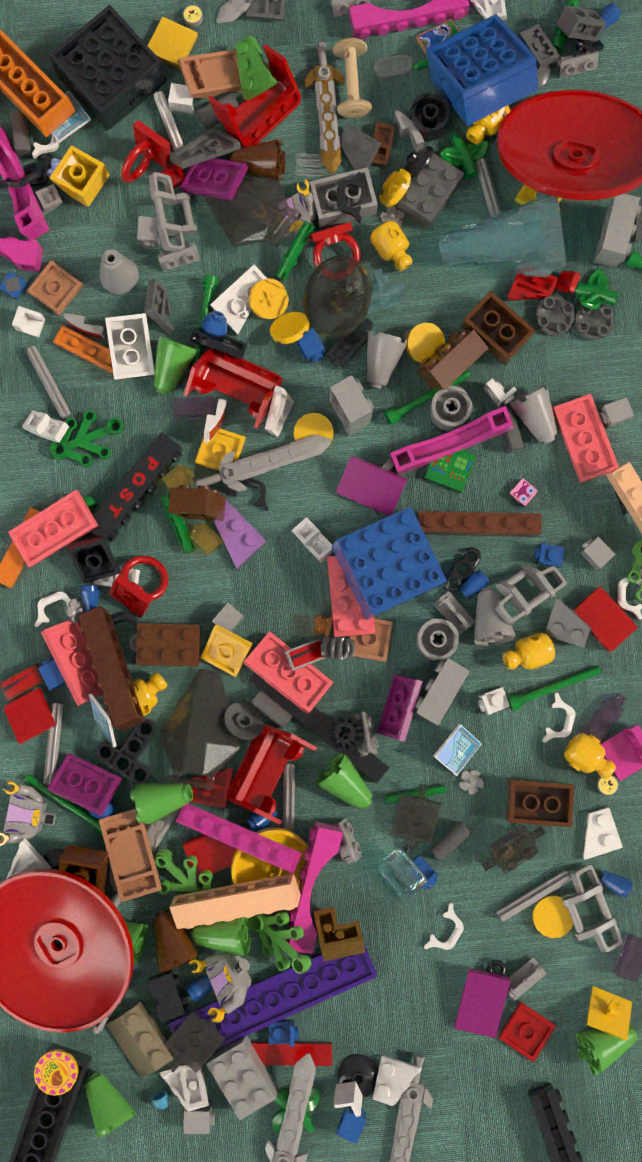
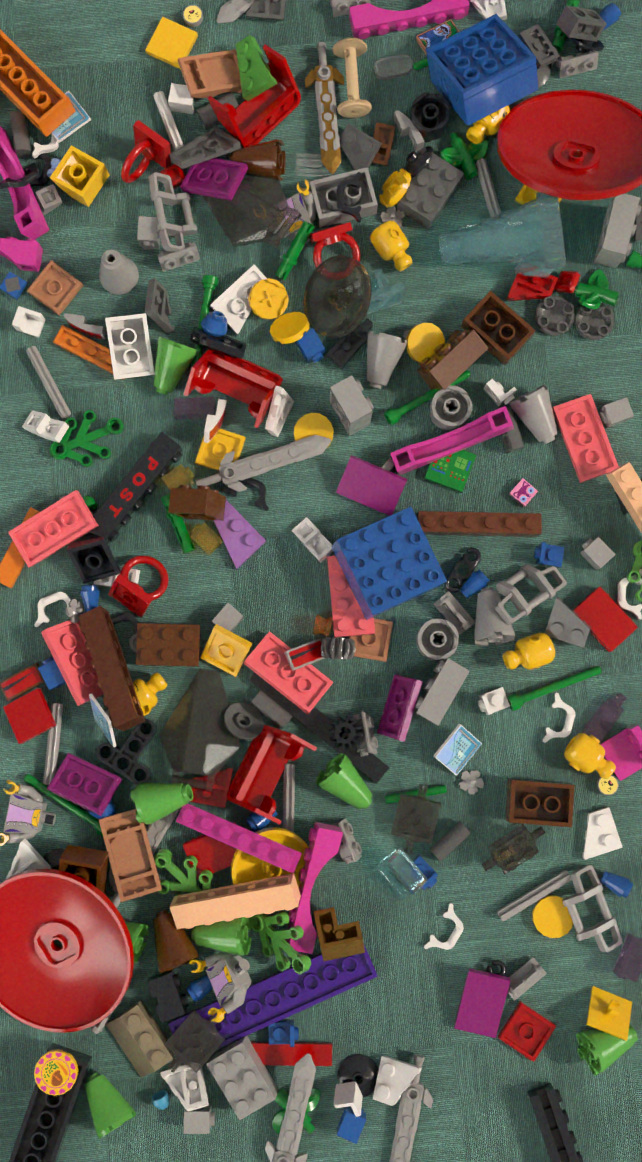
(108, 67): black piece -> none

